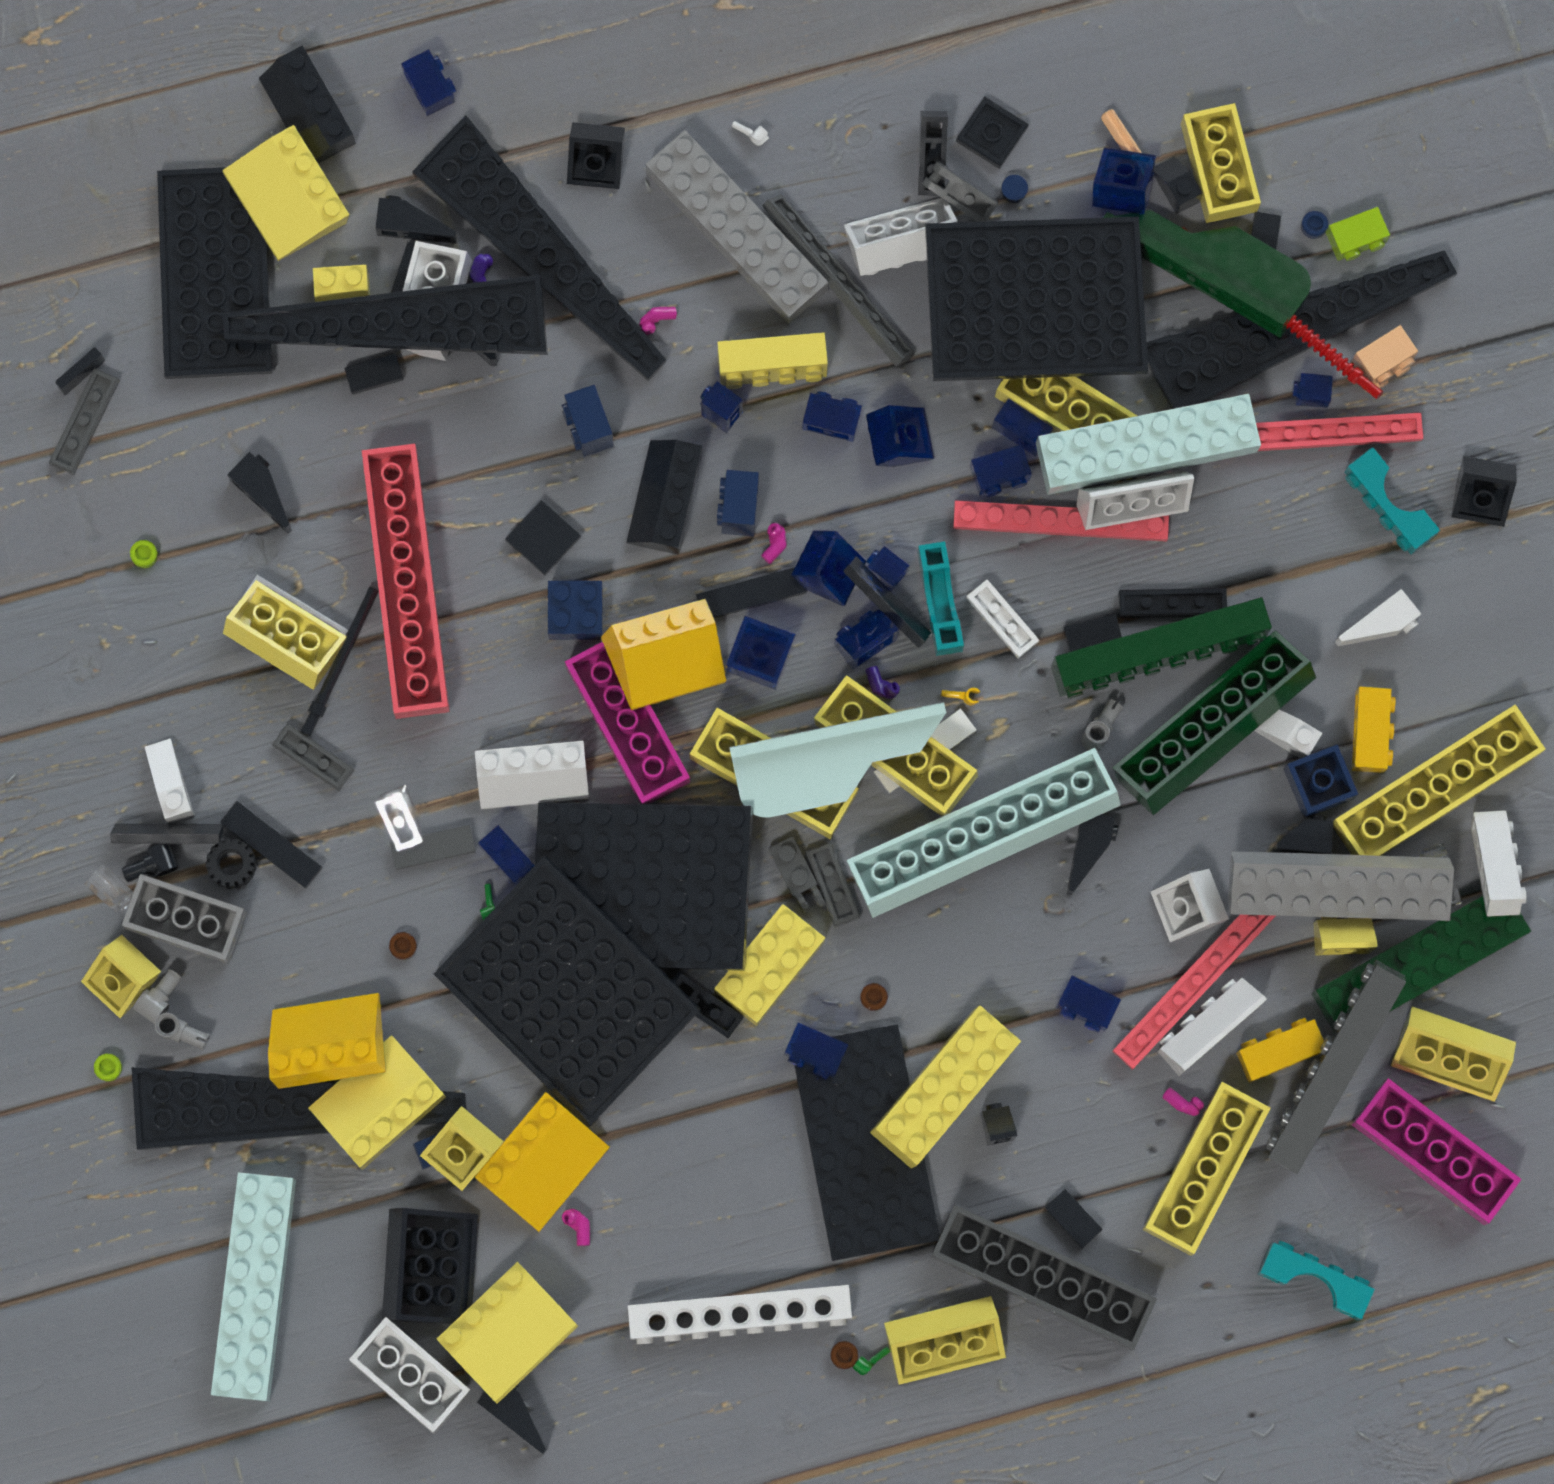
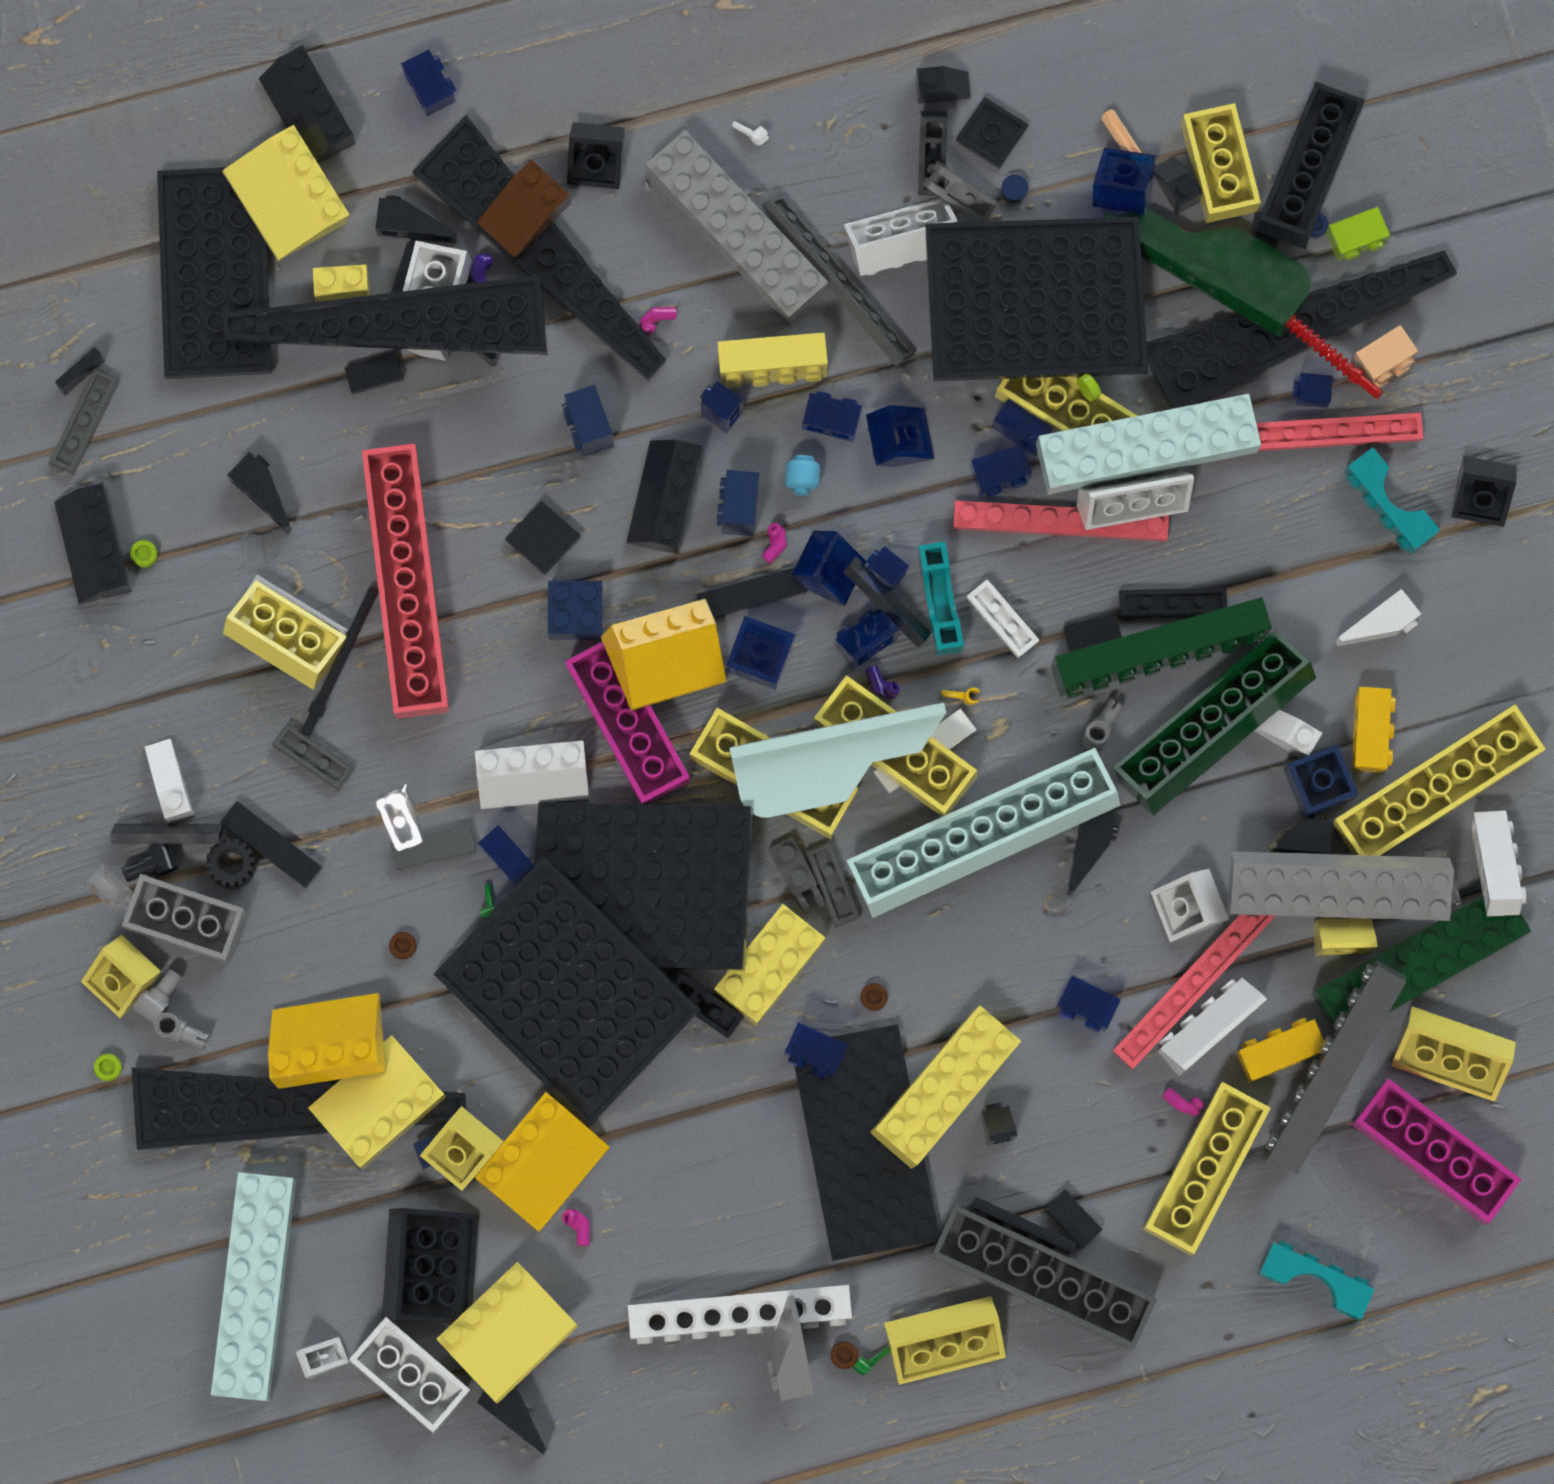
(92, 544): none -> black slope
(322, 1357): none -> white slope
(524, 209): none -> reddish brown slope
(789, 1362): none -> light grey slope
(802, 475): none -> medium azure head
(941, 84): none -> black slope
(1013, 1222): none -> black plate
(1088, 387): none -> lime tile
(1310, 165): none -> black brick

